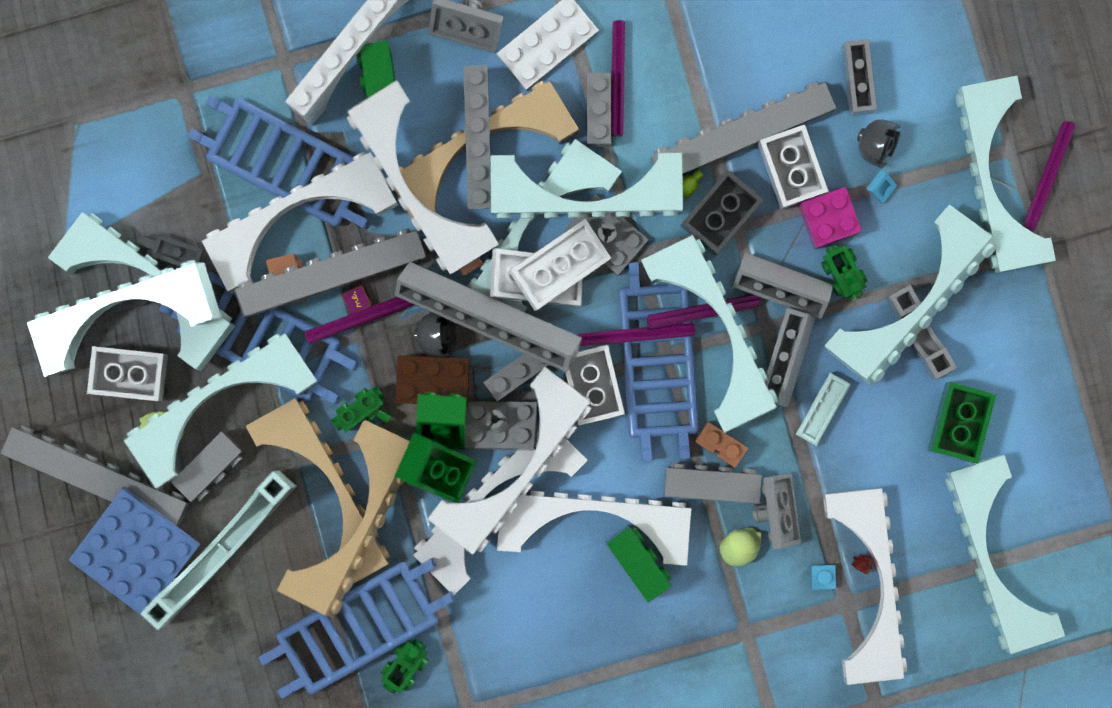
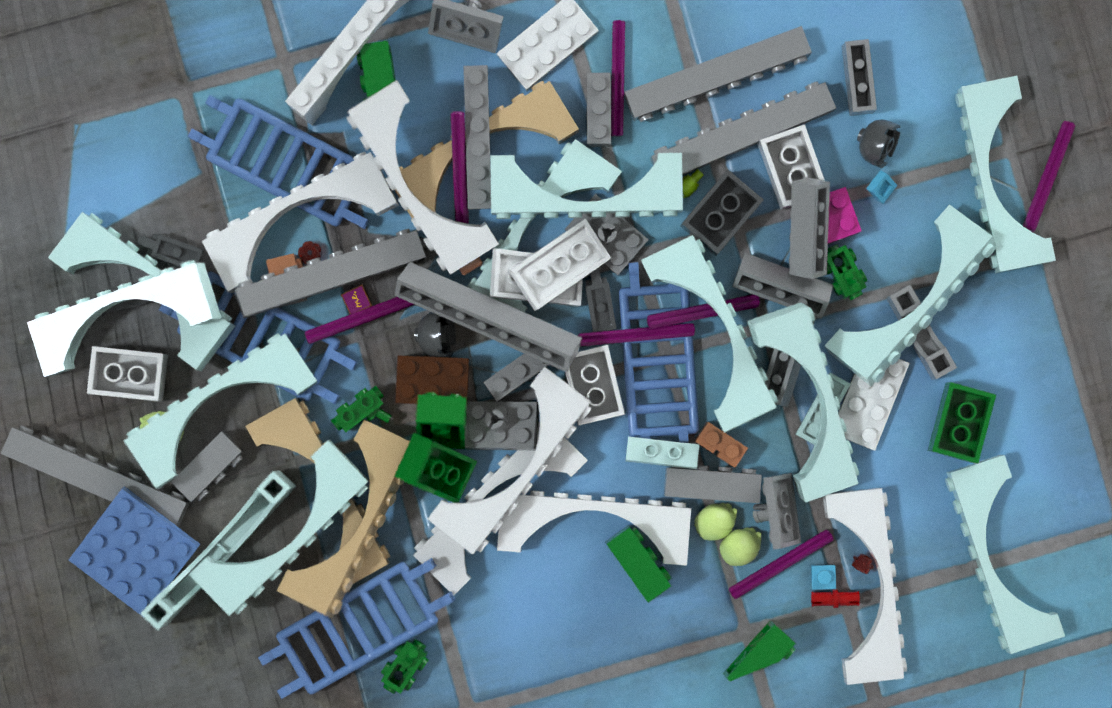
(235, 582): none -> light aqua arch
(309, 246): none -> clear red plate
(459, 166): none -> magenta axle
(600, 303): none -> dark grey hinge
(662, 452): none -> light aqua plate
(715, 521): none -> yellowish green hair
(718, 73): none -> light grey brick
(764, 650): none -> green slope
(781, 564): none -> magenta axle
(809, 228): none -> light grey brick
(830, 461): none -> light aqua arch
(835, 598): none -> red pin
(868, 407): none -> white plate

